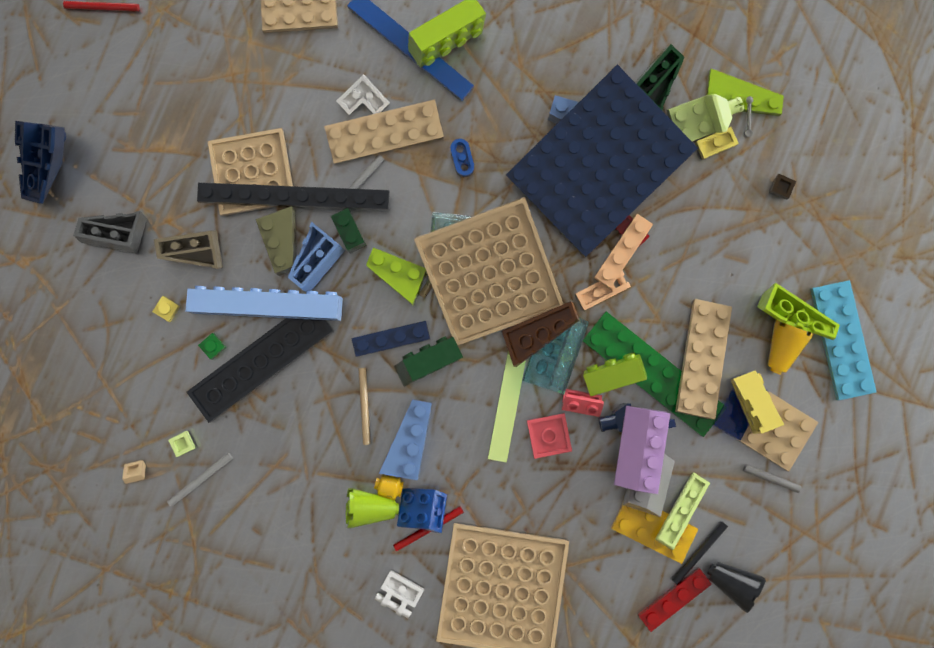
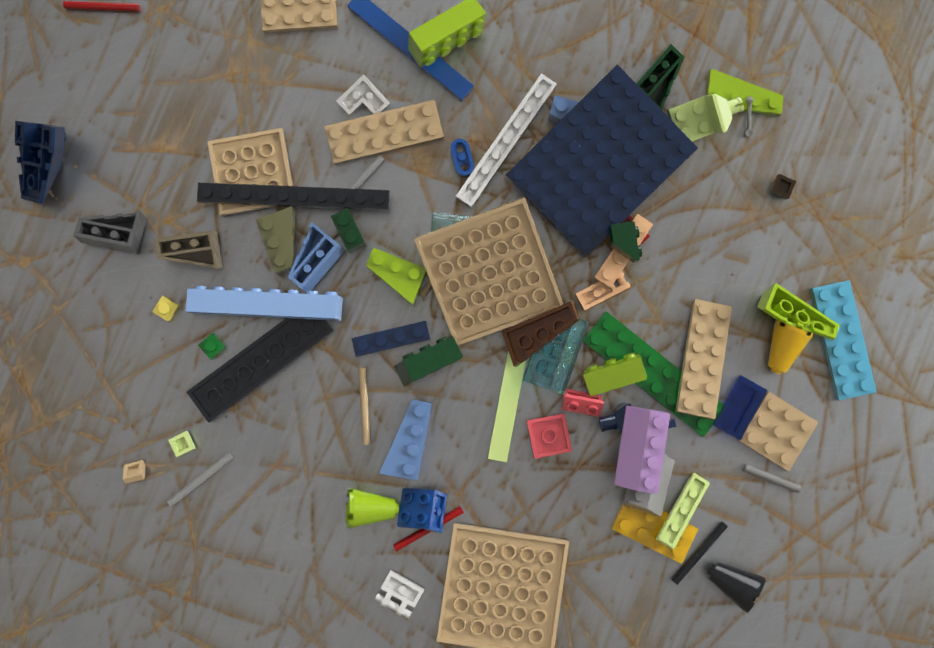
(389, 486): yellow head -> none
(506, 140): none -> white plate
(624, 240): none -> dark green slope
(674, 599): red plate -> none
(716, 143): light yellow plate -> none
(756, 402): light yellow wedge -> none

